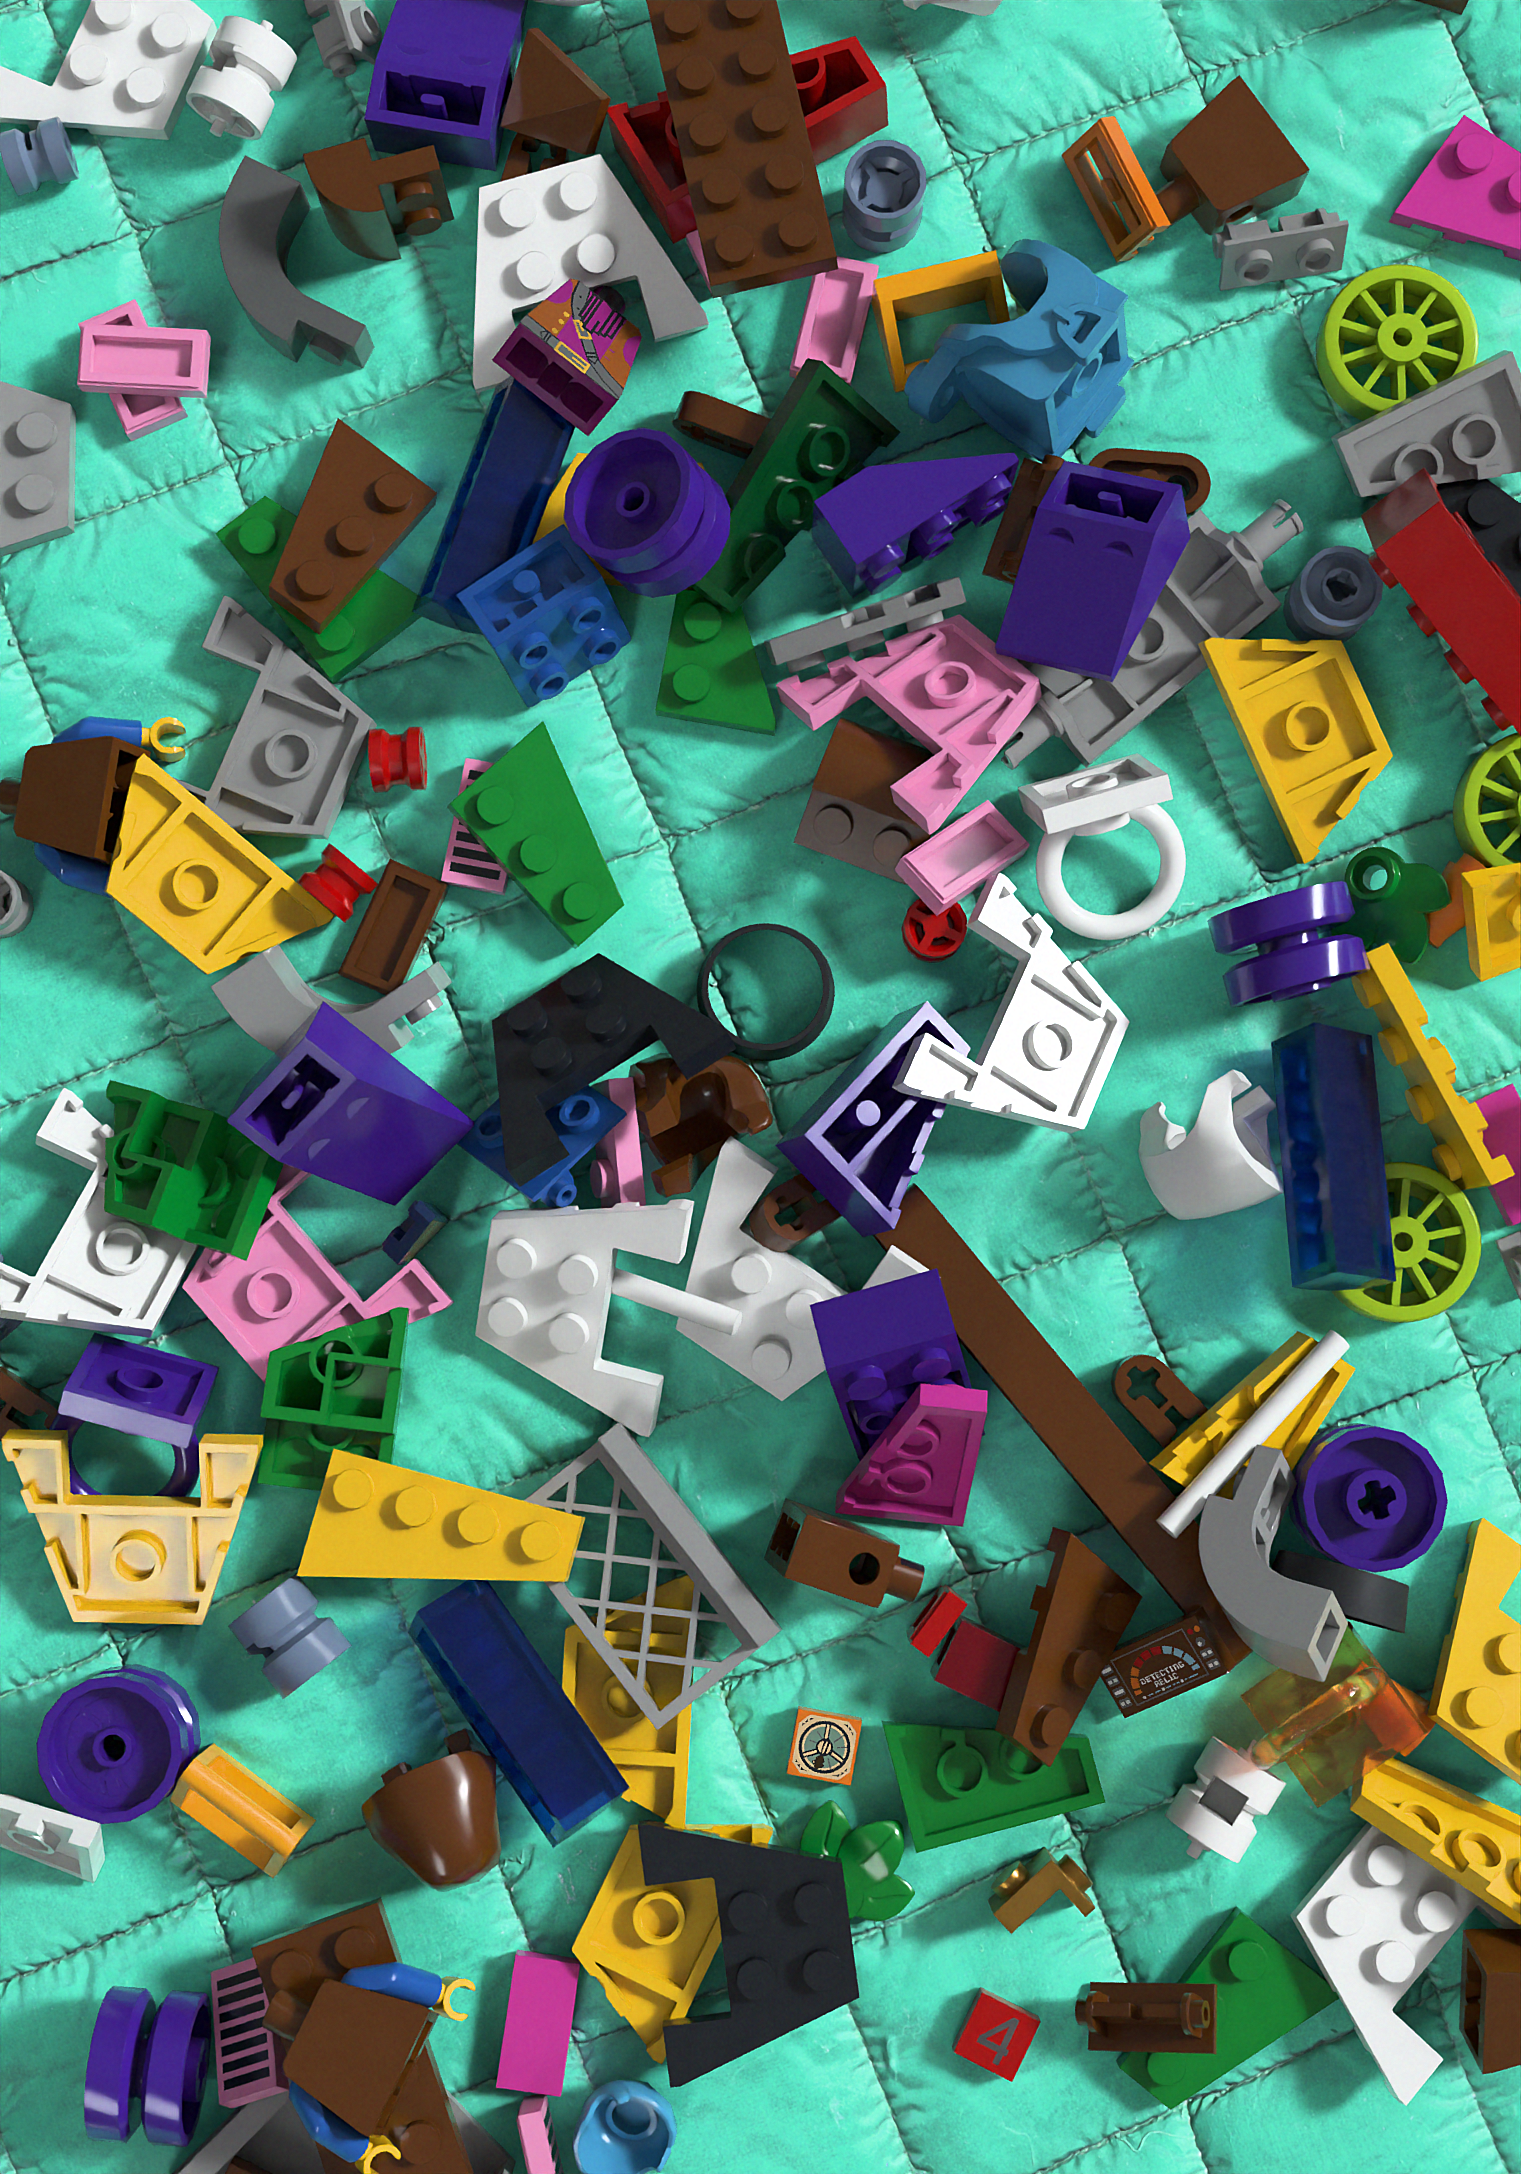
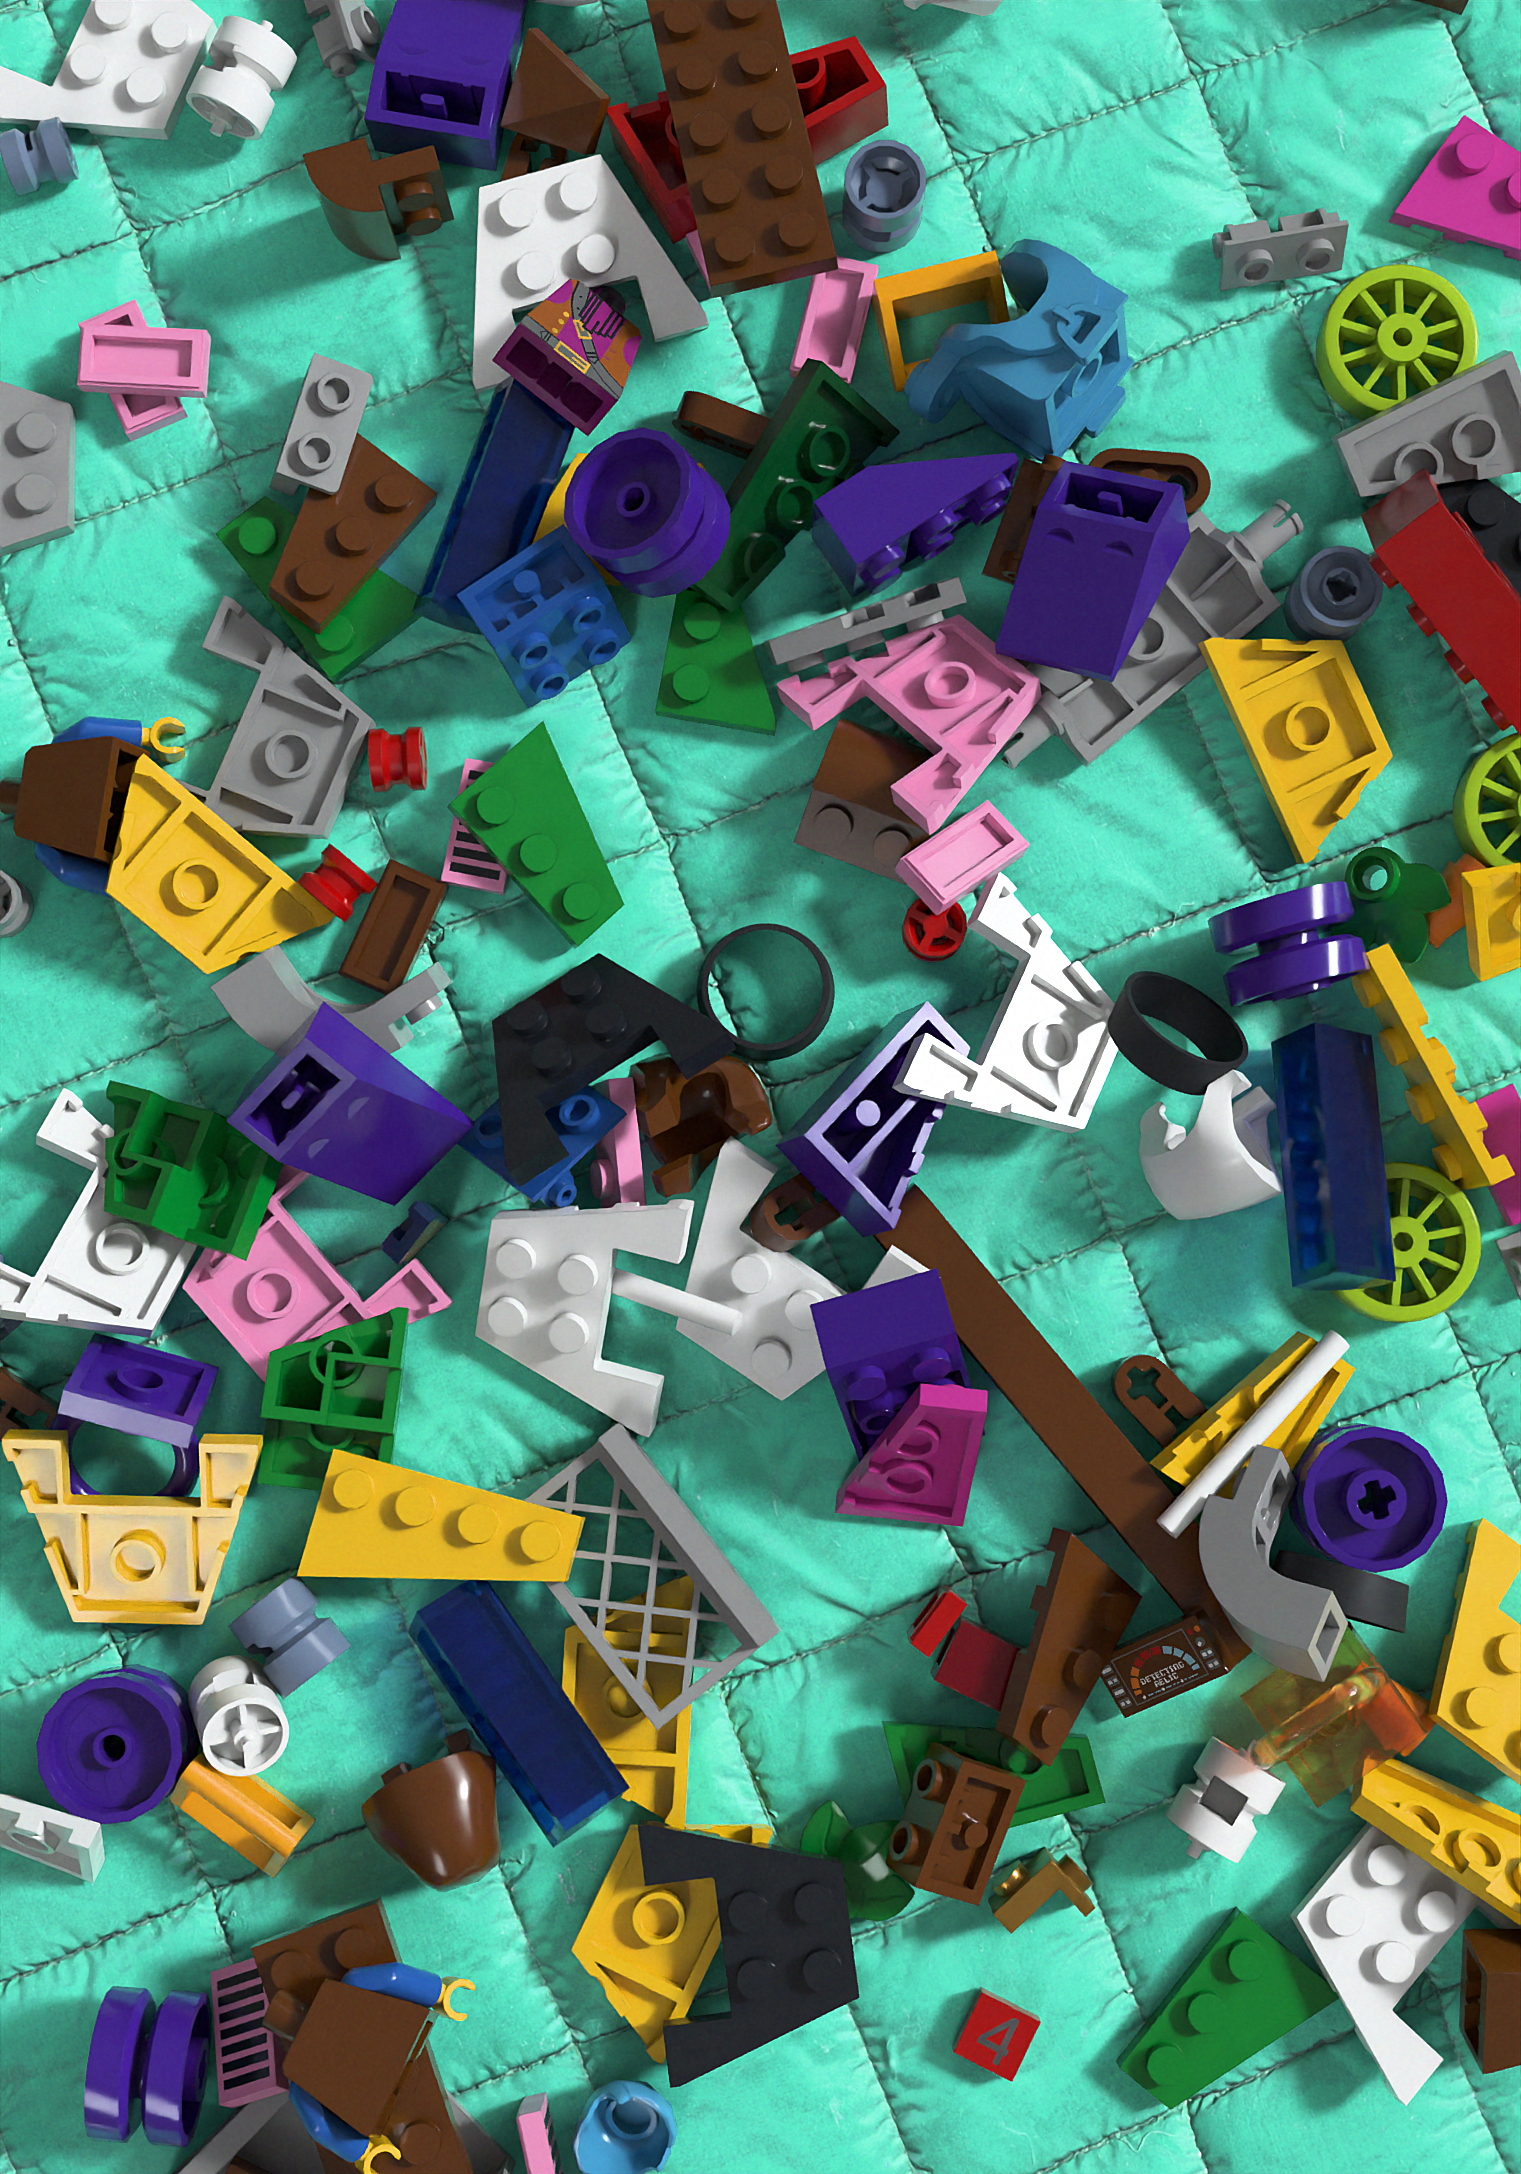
(238, 1716): none -> white wheel
(255, 237): dark grey arch -> none
(322, 427): none -> light grey bracket
(538, 2023): dark pink tile -> none
(820, 1547): reddish brown torso -> none
(824, 1745): tile -> none
(953, 1824): none -> reddish brown bracket
(1093, 804): white tile -> none
(1121, 183): orange tile -> none
(1150, 2017): reddish brown hinge -> none
(1189, 1013): none -> black tyre
(1229, 163): reddish brown torso -> none

